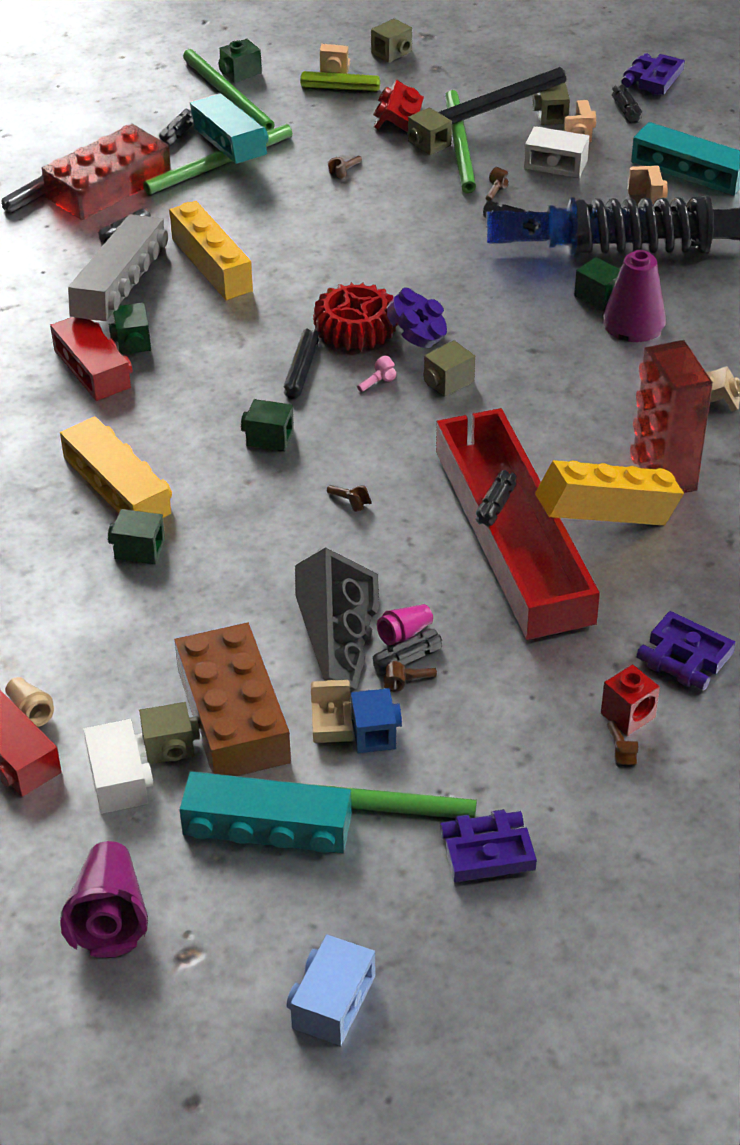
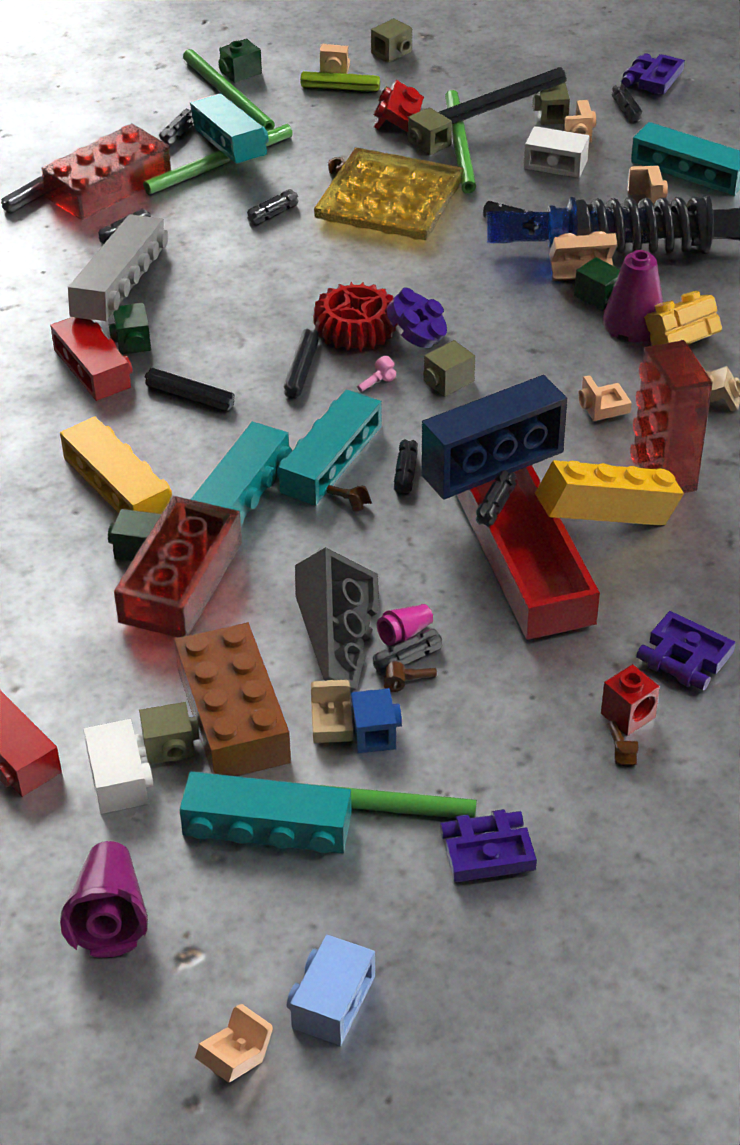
(30, 700): tan cone -> none
(178, 567): none -> clear red brick
(189, 389): none -> black axle
(211, 250): yellow brick -> none
(237, 1046): none -> light nougat bracket
(246, 469): none -> teal brick
(268, 425): dark green brick -> none
(272, 207): none -> black axle
(329, 447): none -> teal brick
(389, 193): none -> clear yellow plate
(405, 466): none -> black axle
(493, 435): none -> dark blue brick
(498, 179): reddish brown hand -> none
(573, 251): none -> light nougat bracket
(603, 401): none -> light nougat bracket
(686, 320): none -> yellow brick

